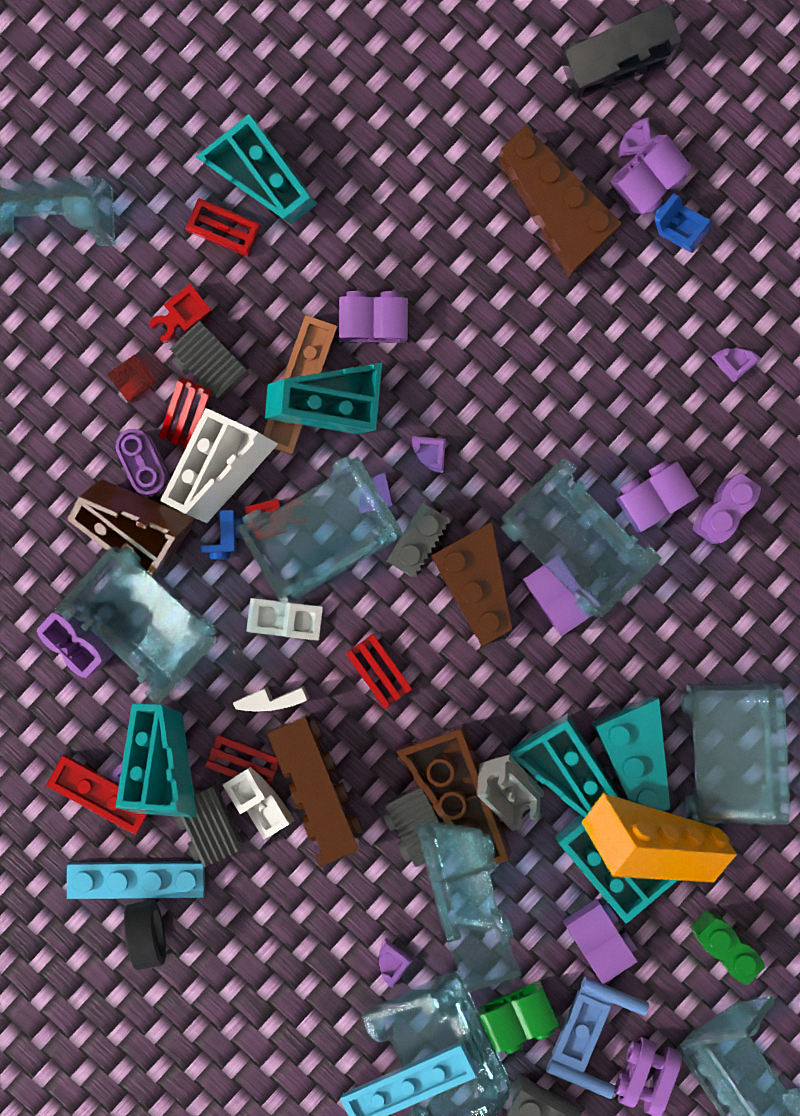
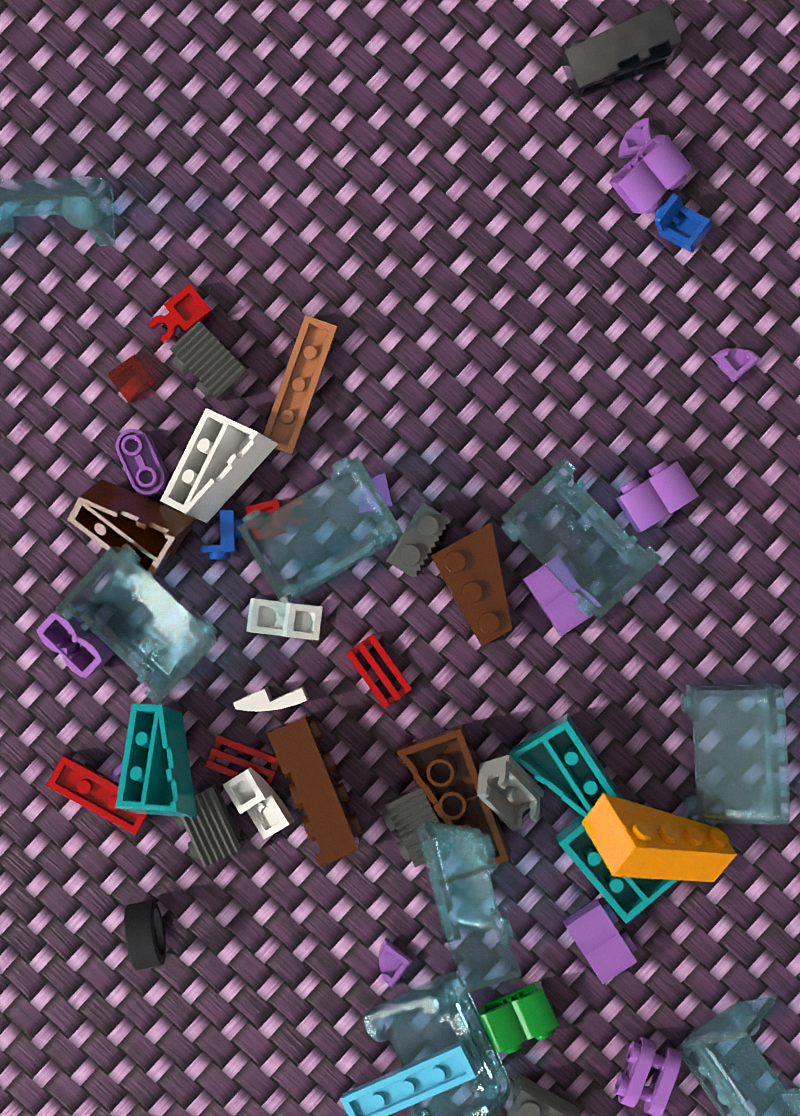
(135, 880): medium azure plate -> none
(177, 435): red tile -> none
(198, 231): red tile -> none
(257, 167): teal wedge -> none
(328, 400): teal wedge -> none
(373, 318): medium lavender brick -> none
(430, 452): medium lavender tile -> none
(558, 202): reddish brown wedge -> none
(583, 1030): medium blue plate -> none
(636, 752): teal wedge -> none
(729, 948): green brick -> none
(731, 500): medium lavender brick -> none

